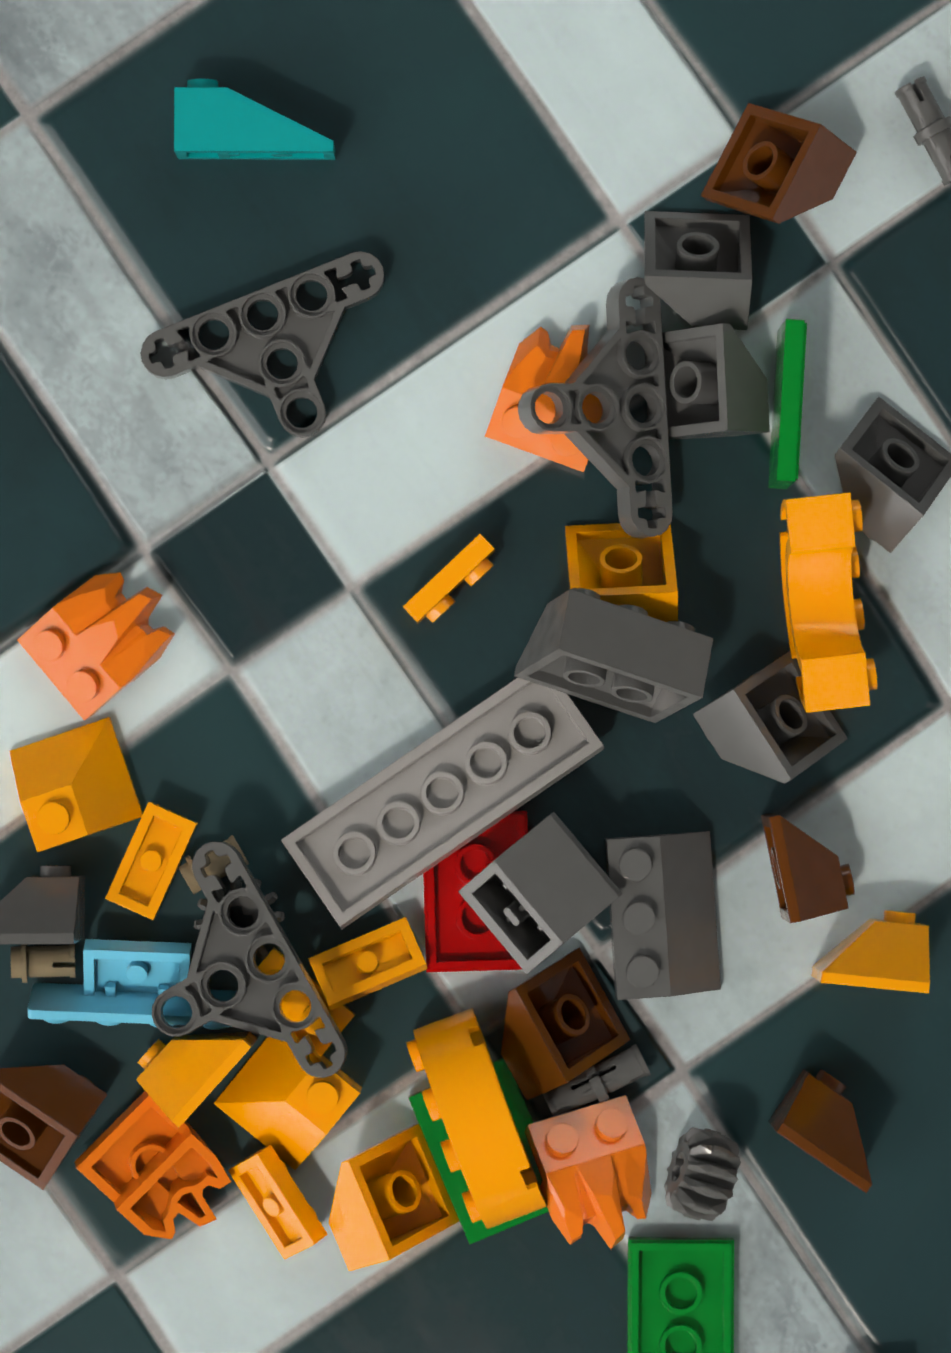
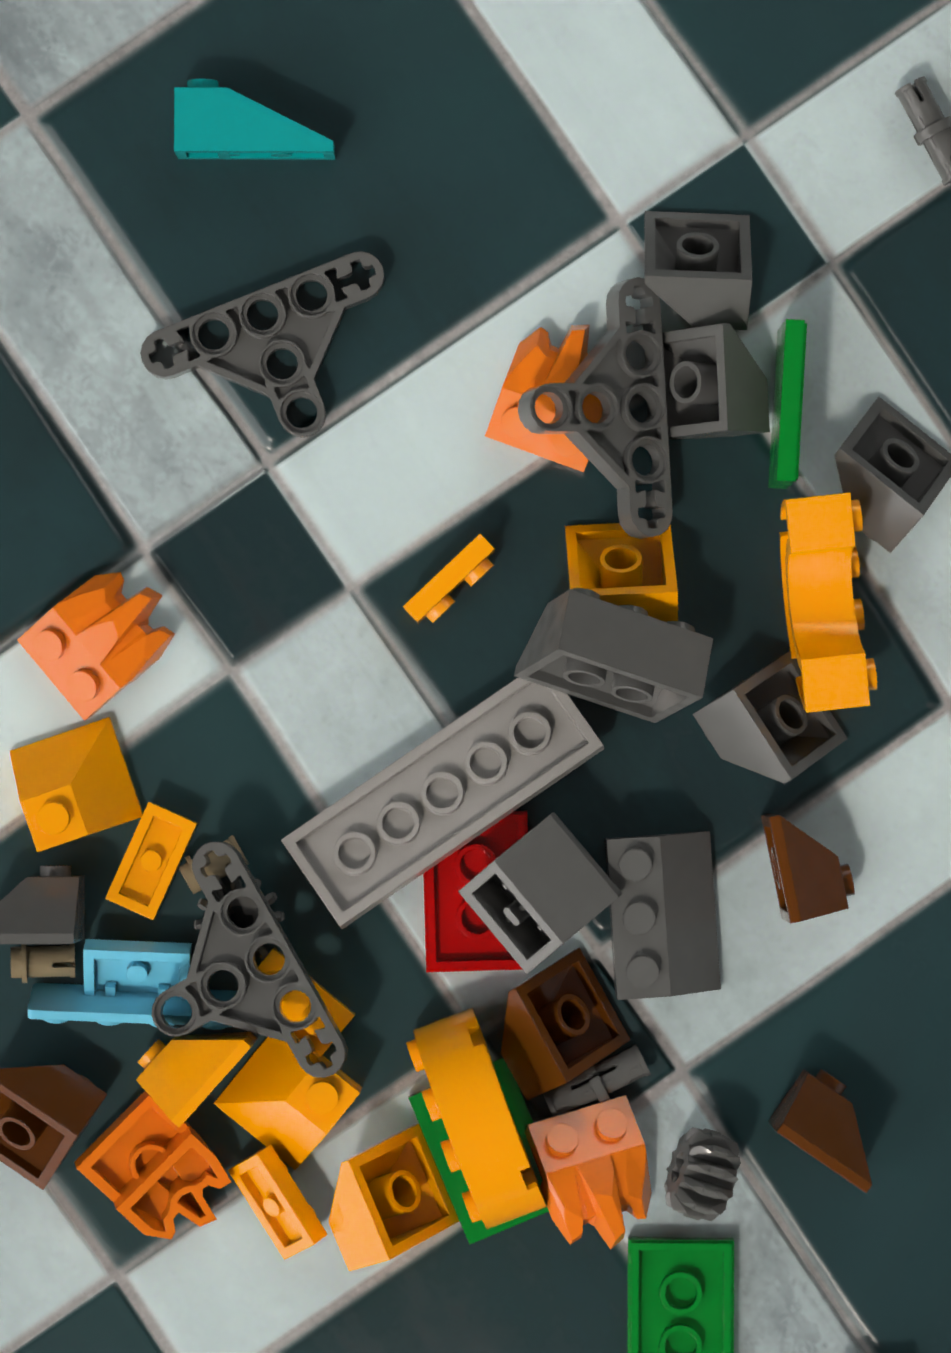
(368, 963): light orange plate -> none
(778, 166): reddish brown slope -> none
(881, 956): light orange slope -> none

